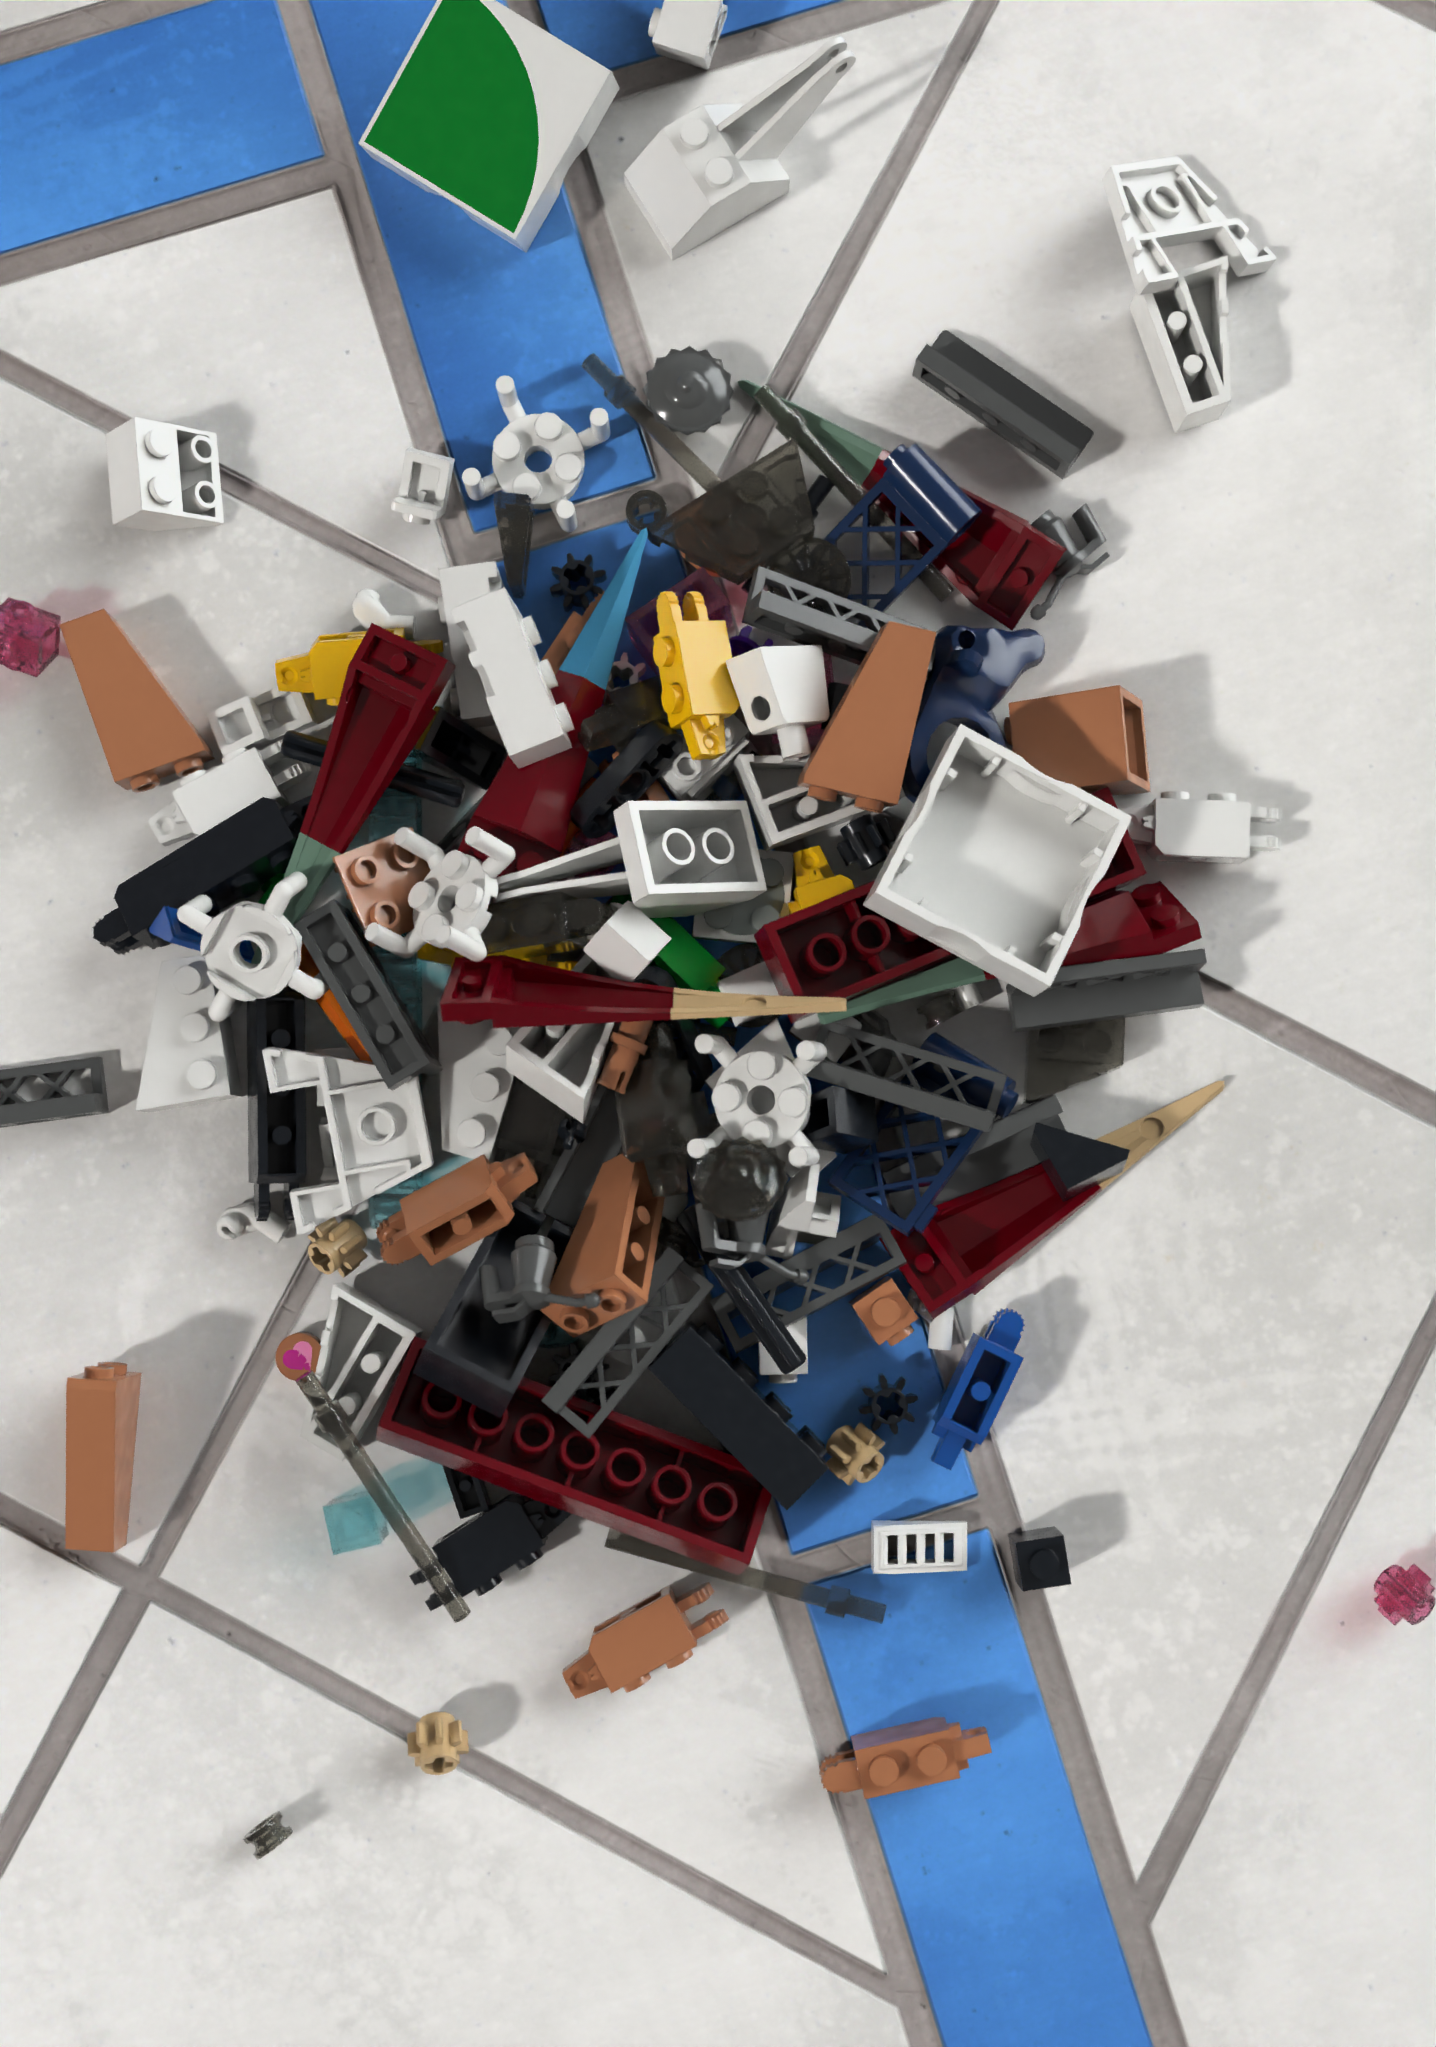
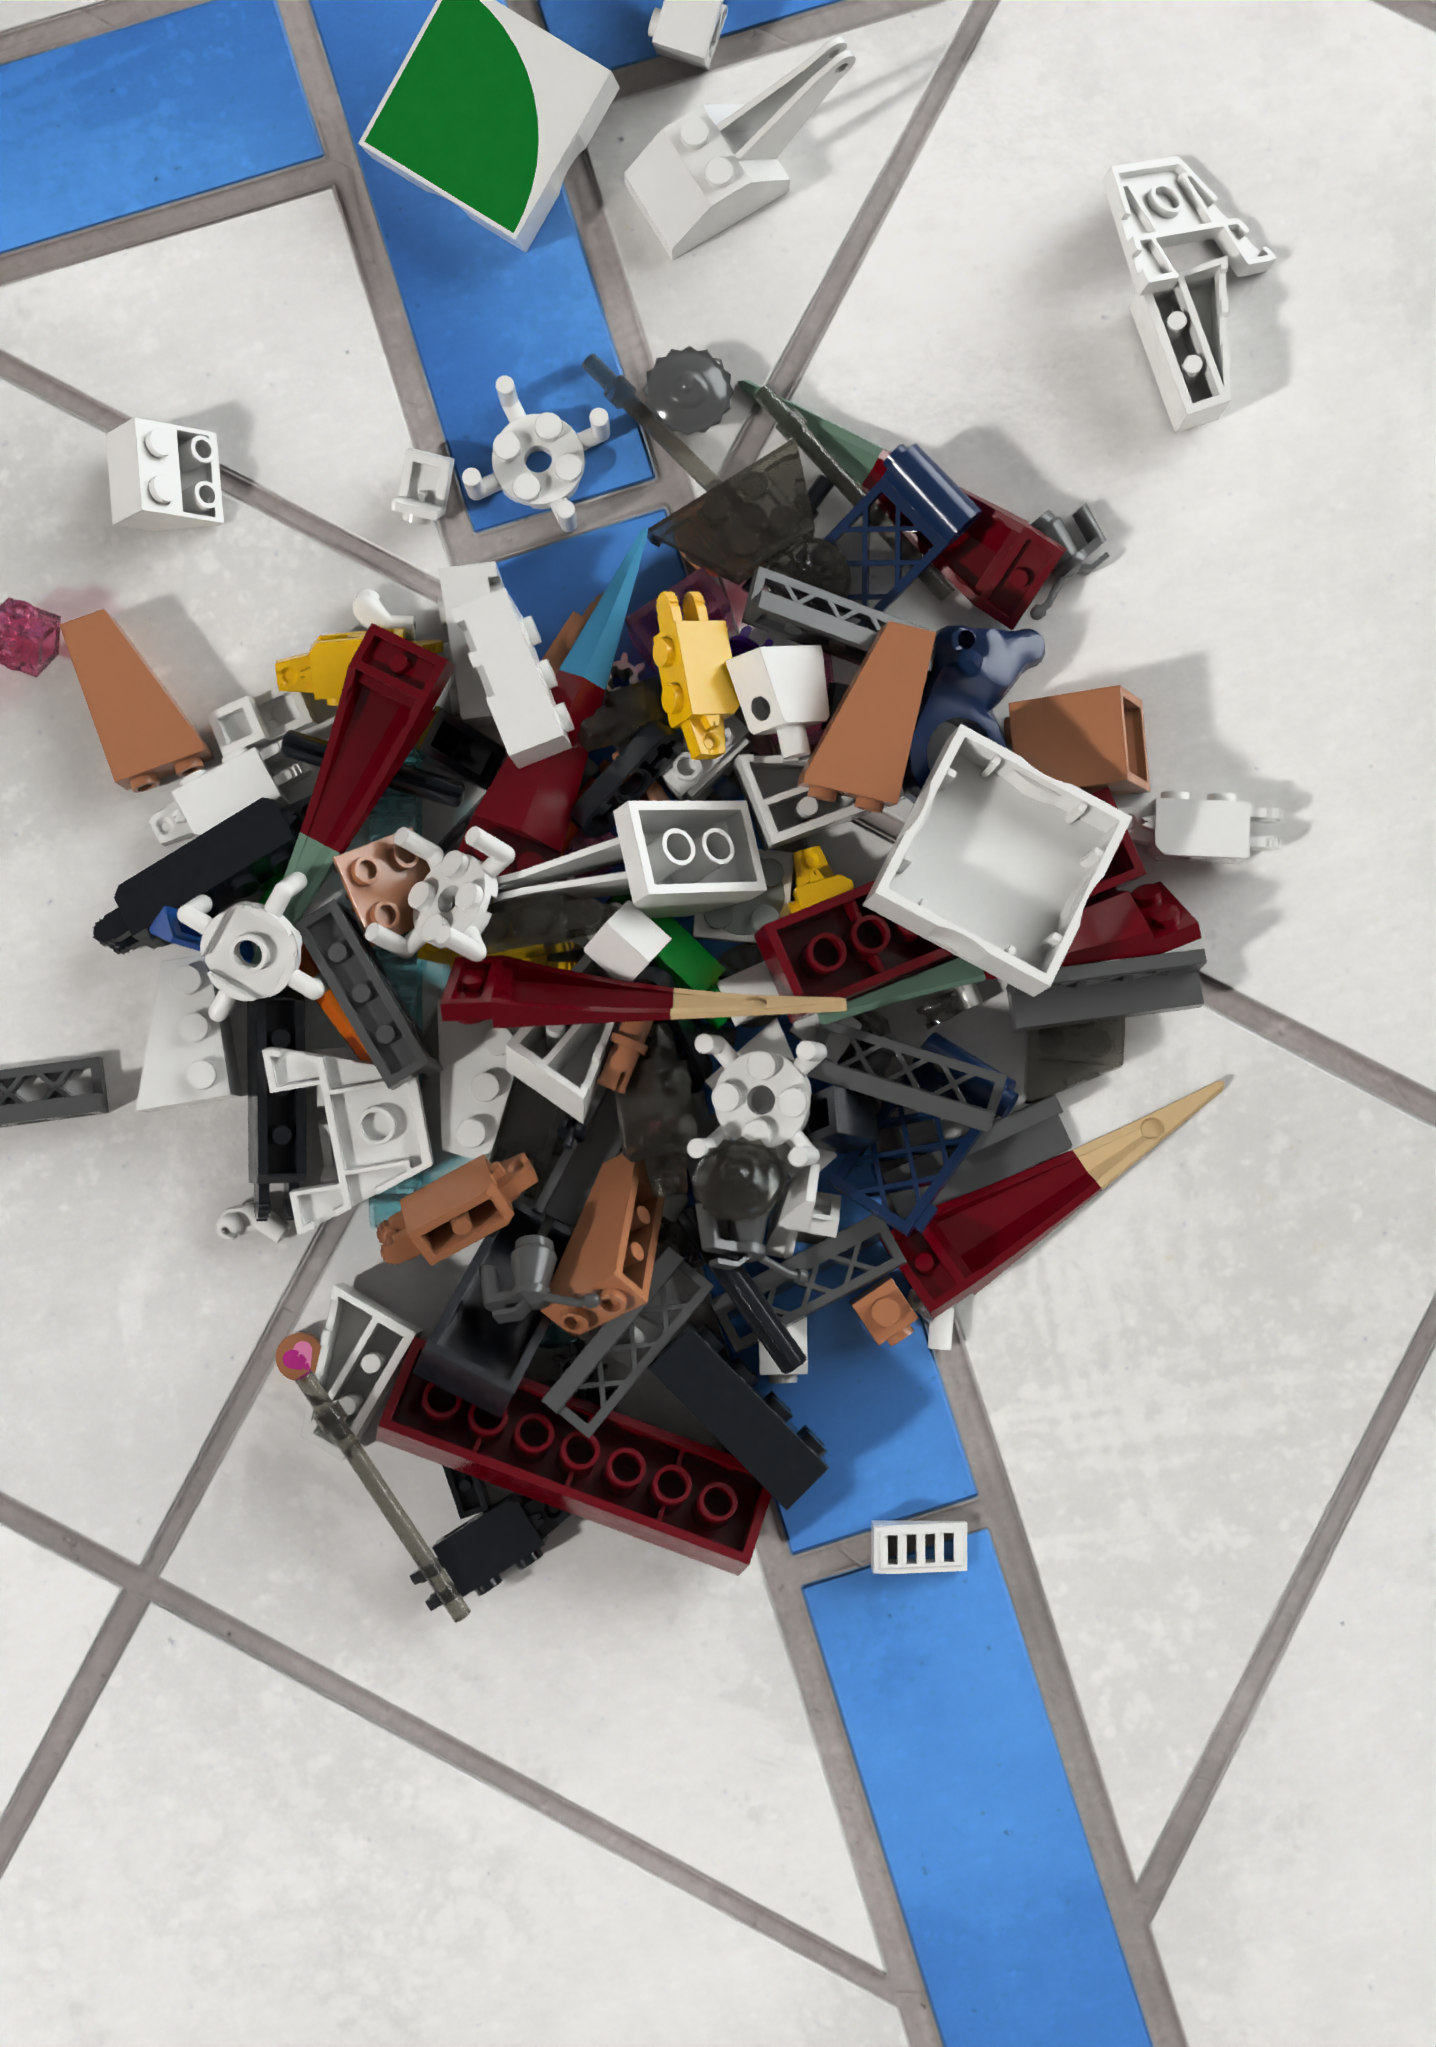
(100, 1455): nougat slope -> none
(268, 1835): clear smoke bush -> none
(337, 1246): tan gear -> none
(354, 1522): clear light blue brick -> none
(437, 1743): tan gear -> none
(515, 528): clear smoke slope -> none
(573, 571): black gear -> none
(640, 1641): nougat hinge -> none
(644, 497): clear smoke bush -> none
(835, 1600): clear smoke bar -> none
(855, 1454): tan gear -> none
(866, 842): black gear -> none
(889, 1416): black gear -> none
(903, 1757): nougat hinge -> none
(977, 1388): blue hinge -> none
(1002, 403): dark grey panel -> none
(1039, 1558): black brick -> none
(1075, 1161): black slope -> none
(1404, 1594): clear pink gear -> none

